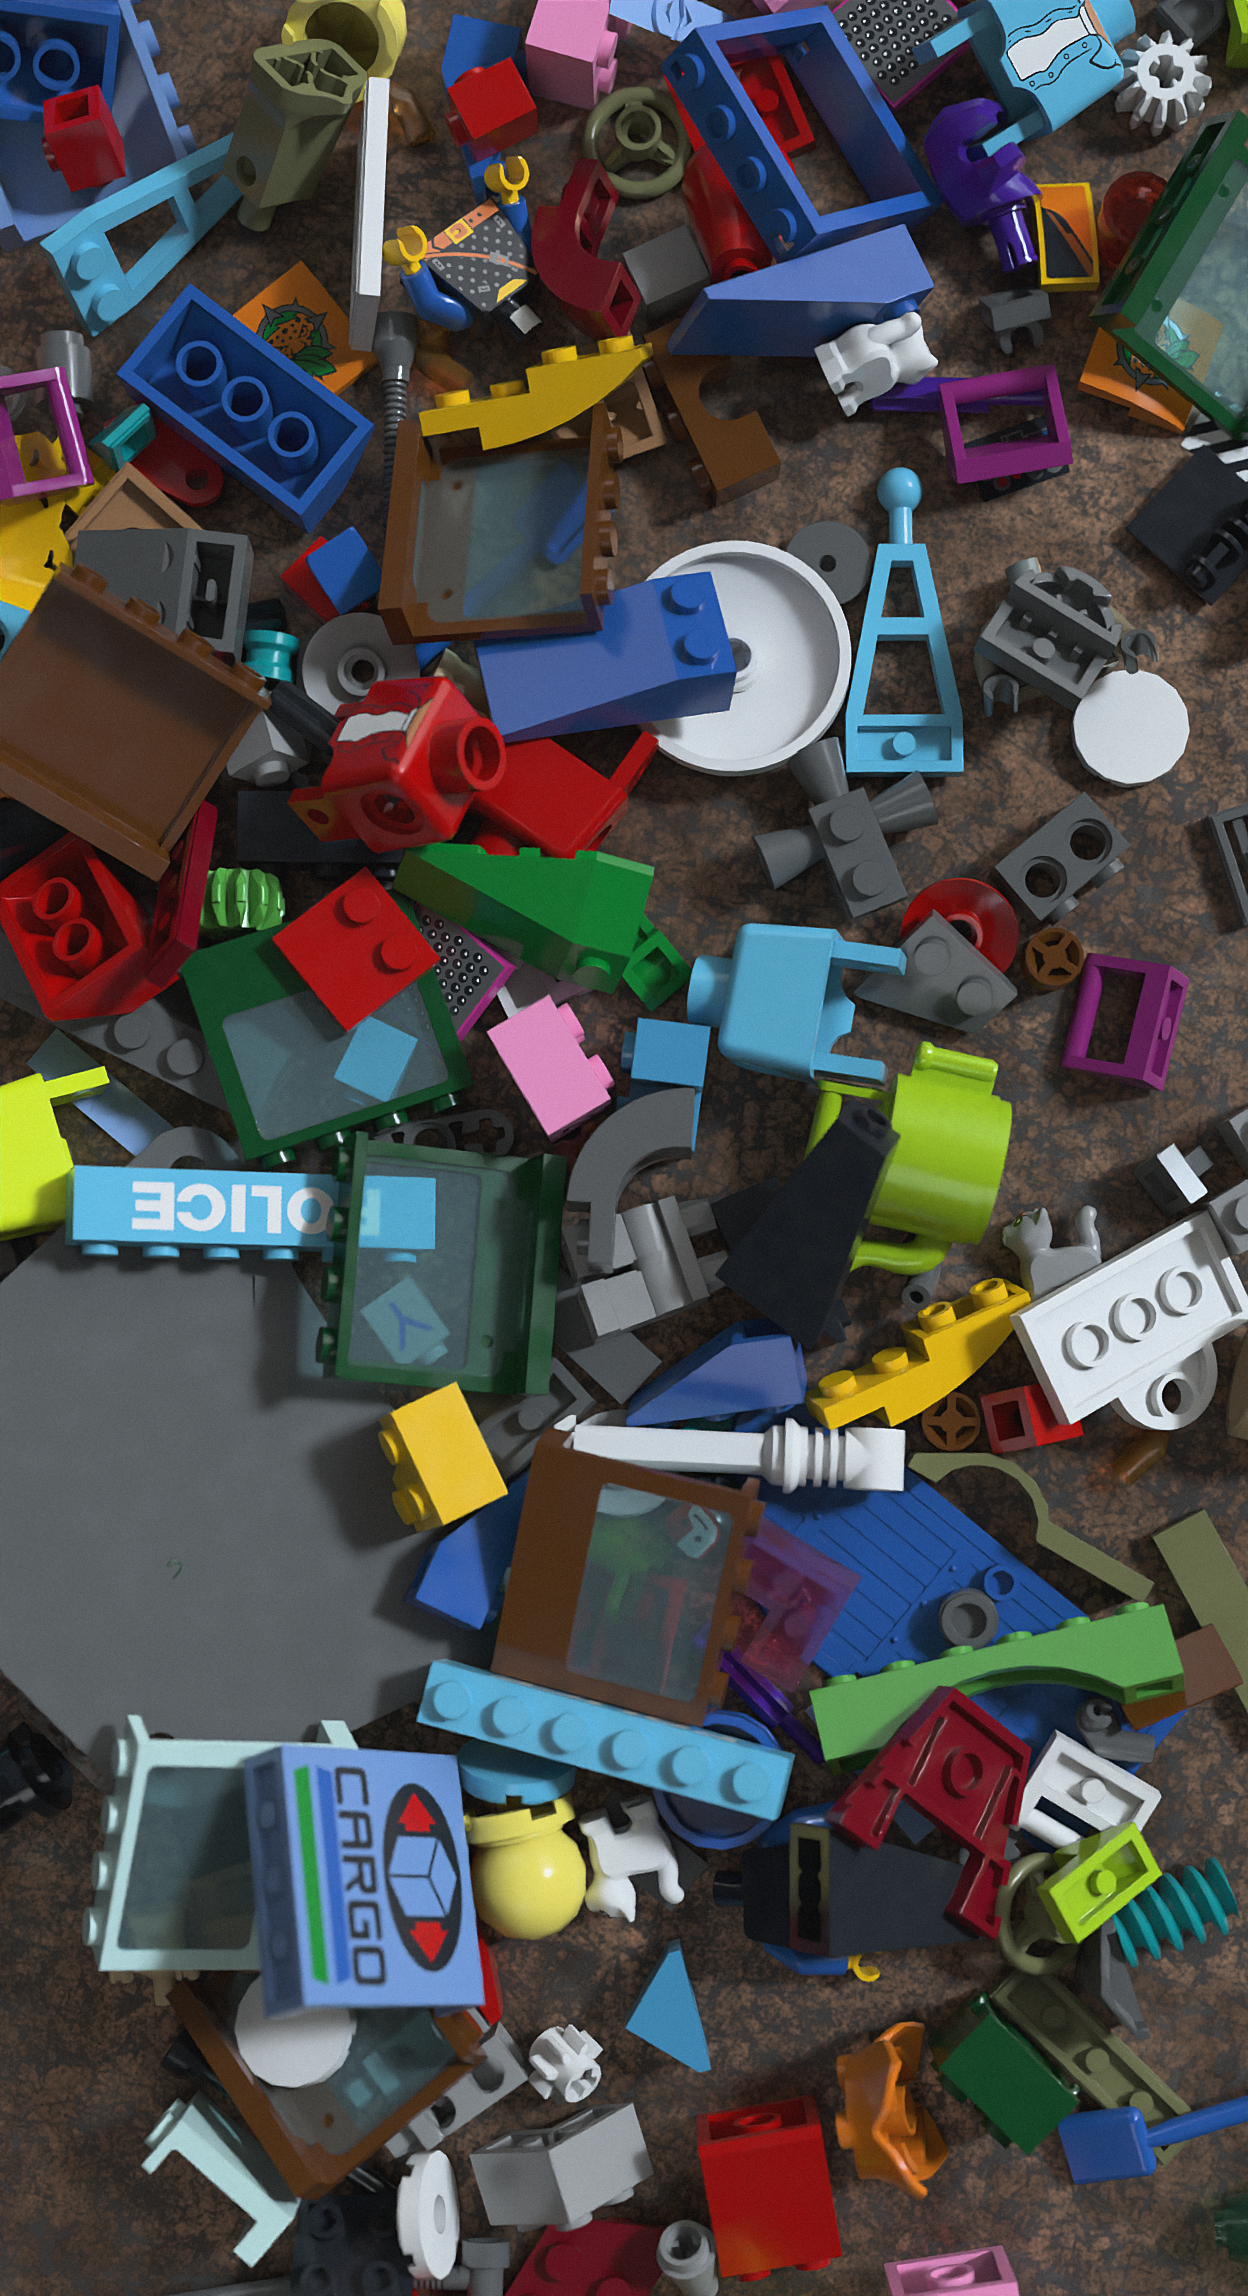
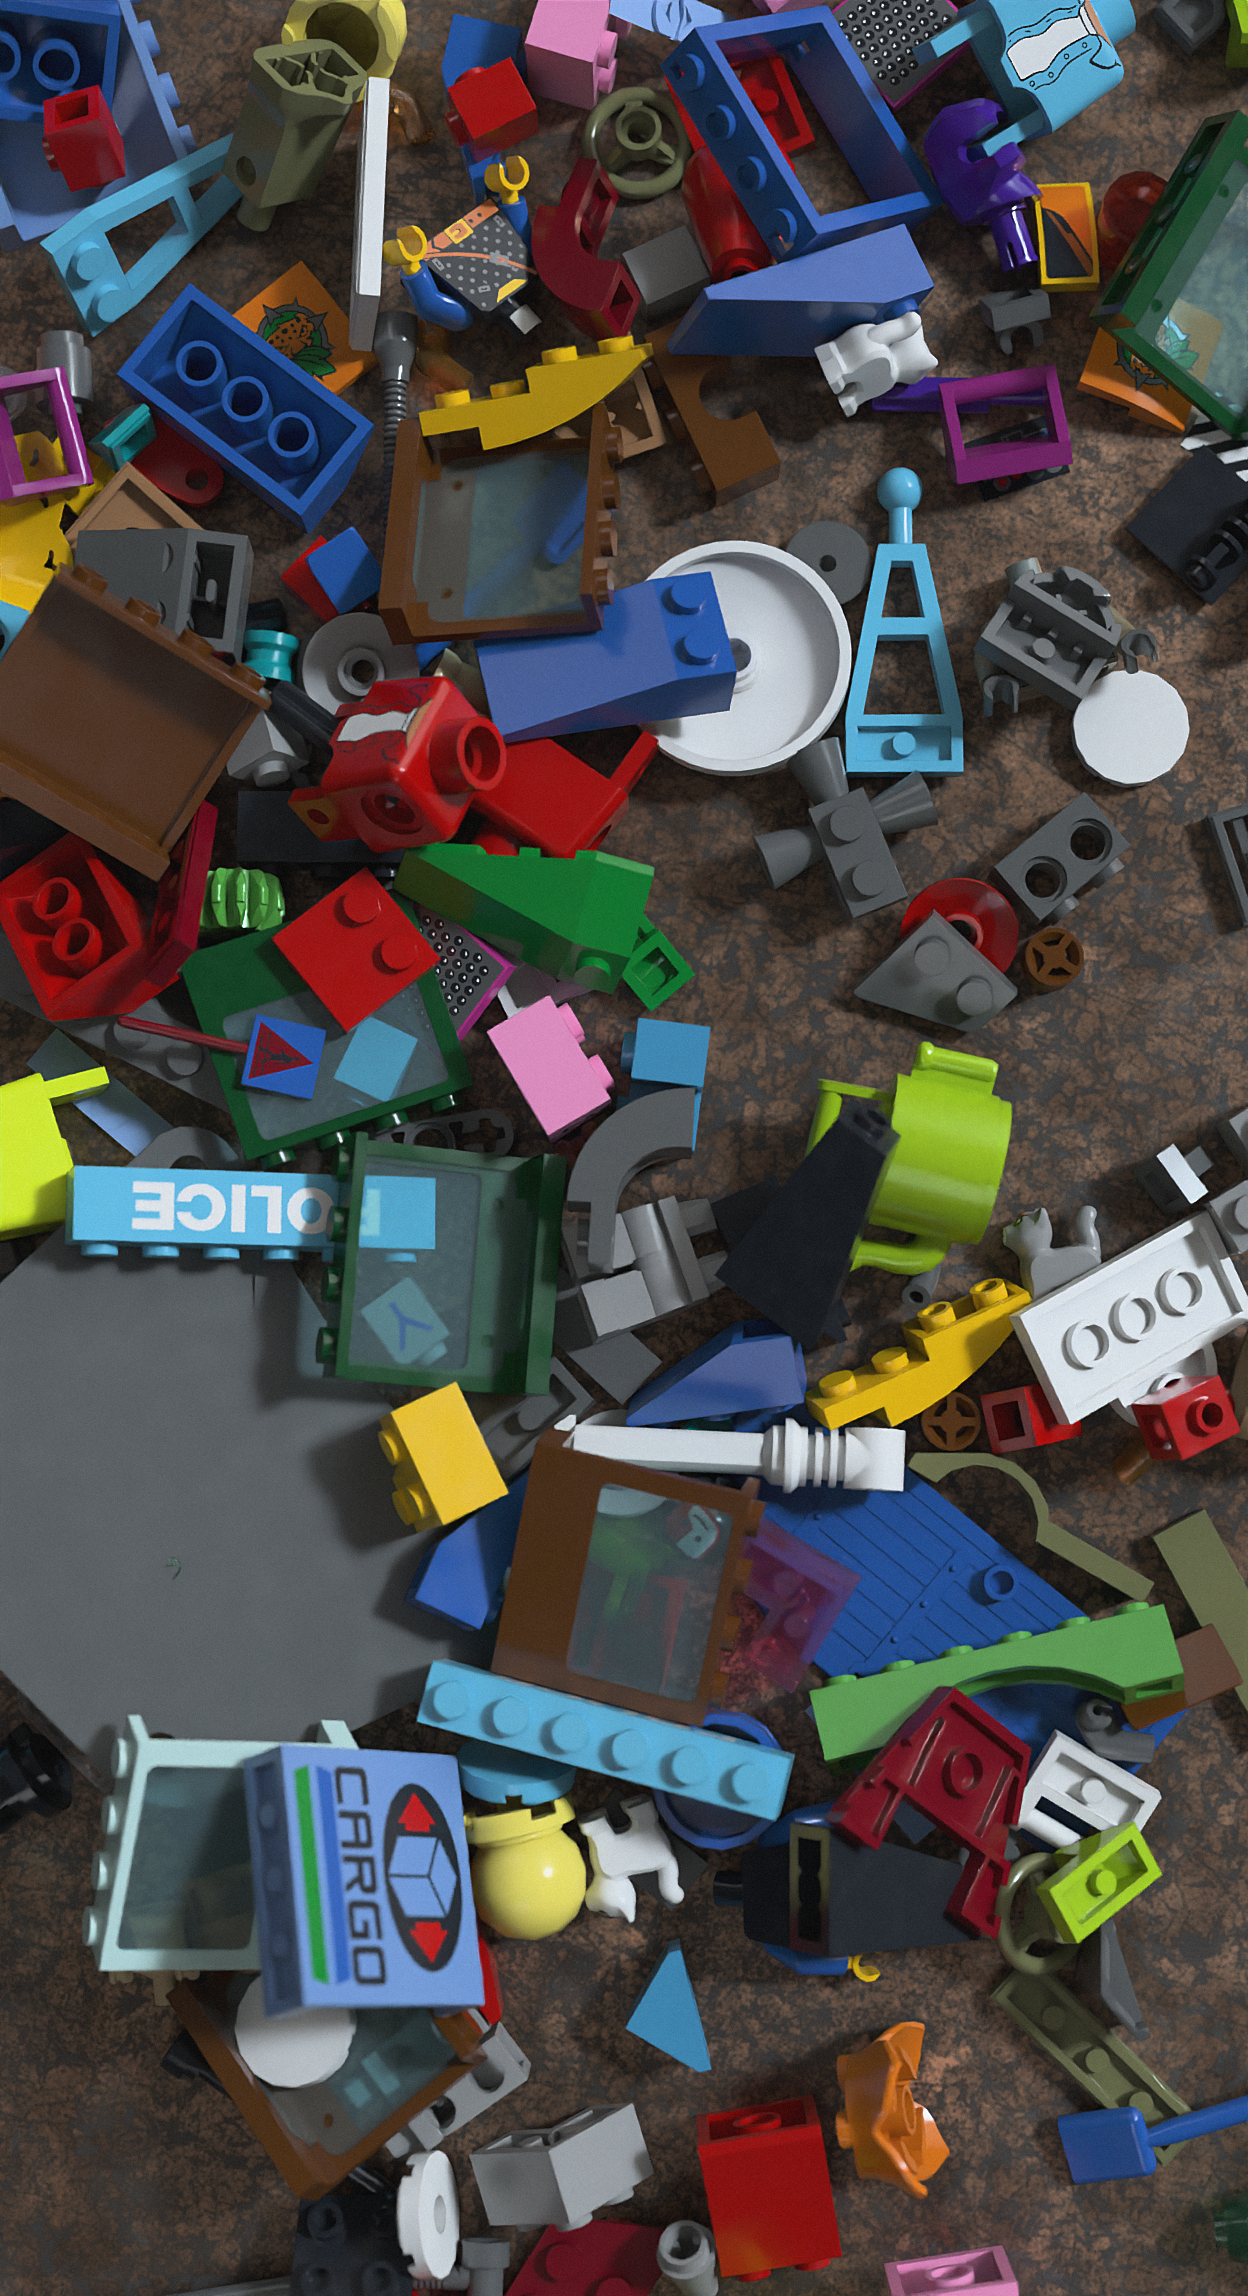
(232, 2162): light aqua panel -> none
(279, 1057): none -> piece
(564, 2064): white gear -> none
(769, 1703): dark purple axle -> none
(785, 1001): medium azure piece -> none
(968, 1618): dark grey tile -> none
(1002, 2072): dark green brick -> none
(1153, 1025): magenta tile -> none
(1175, 1911): teal piece -> none
(1182, 83): white gear -> none
(1186, 1417): none -> red brick

